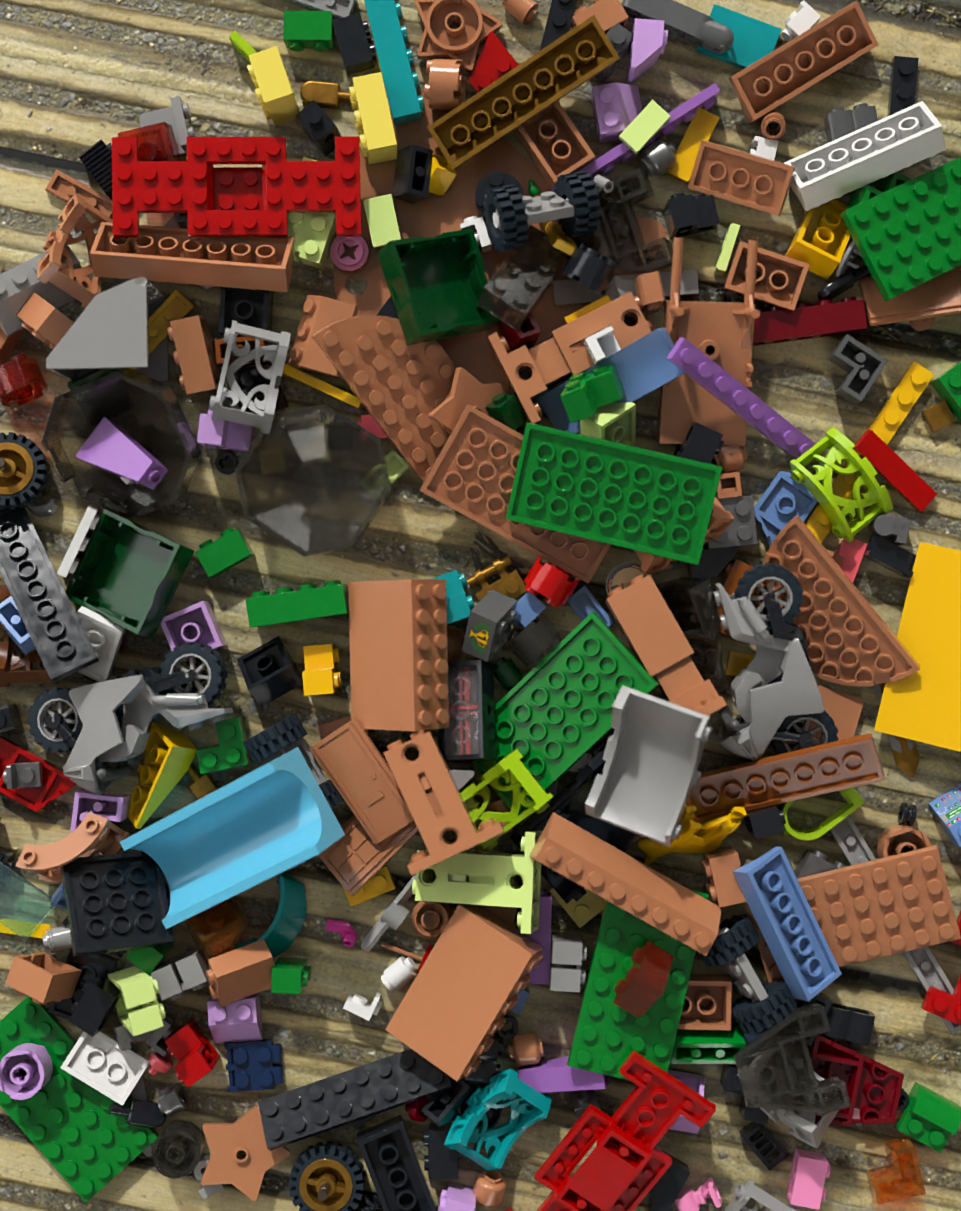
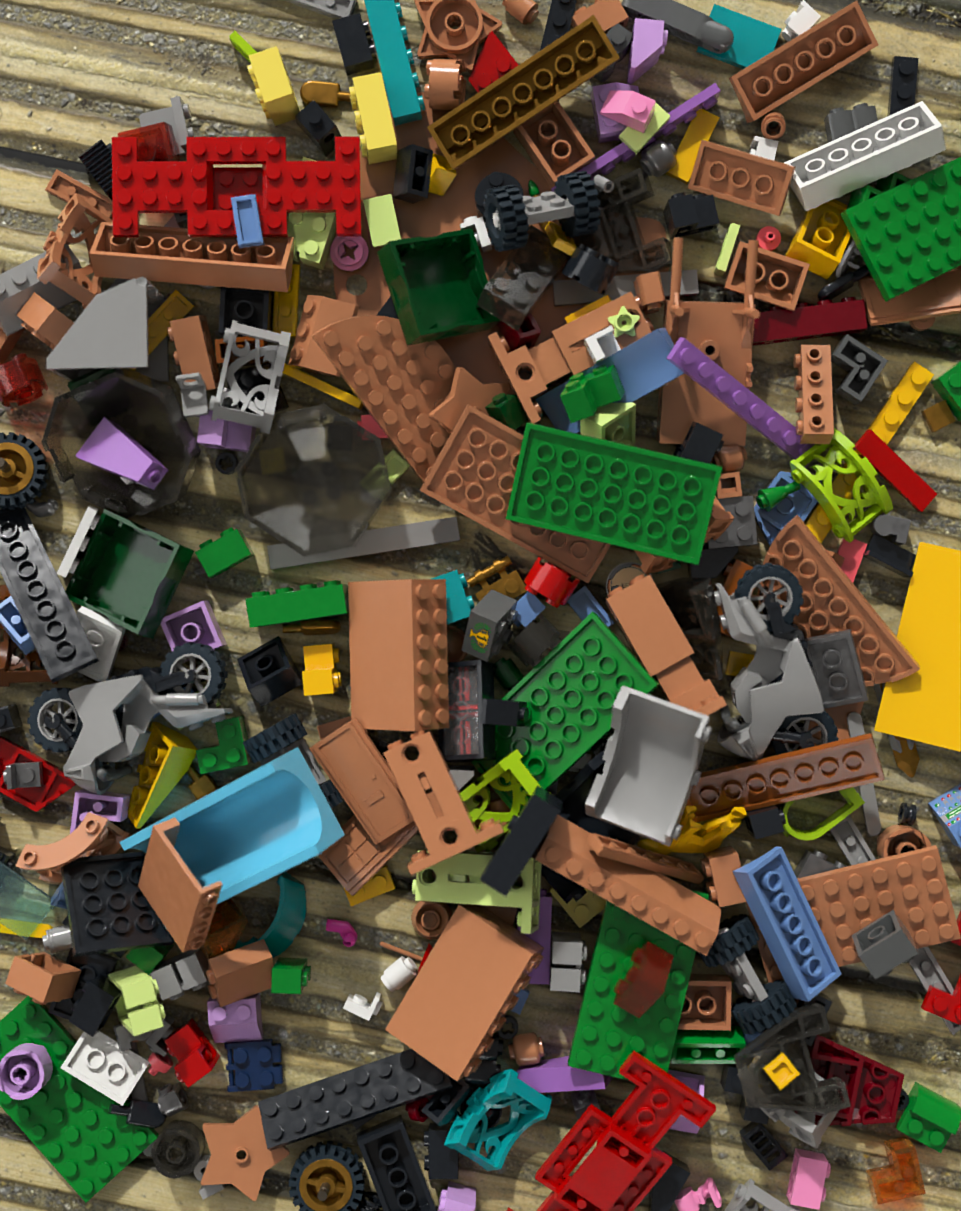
(174, 891): none -> nougat panel
(193, 395): none -> light grey bracket
(247, 221): none -> medium blue tile
(287, 306): none -> yellow tile
(308, 30): green brick -> none
(313, 627): none -> pearl gold piece
(374, 542): none -> light grey tile
(392, 917): light grey piece -> none
(489, 1188): nougat head -> none
(504, 712): none -> black slope
(521, 840): none -> black brick
(629, 109): none -> bright pink slope
(630, 319): none -> yellowish green plate
(644, 858): none -> nougat tile
(768, 243): none -> coral tile
(771, 497): none -> green cone
(781, 1071): none -> yellow tile
(815, 394): none -> nougat brick
(837, 669): none -> flat silver plate
(849, 1024): black brick -> none
(867, 791): none -> light grey piece
(884, 945): none -> dark grey brick

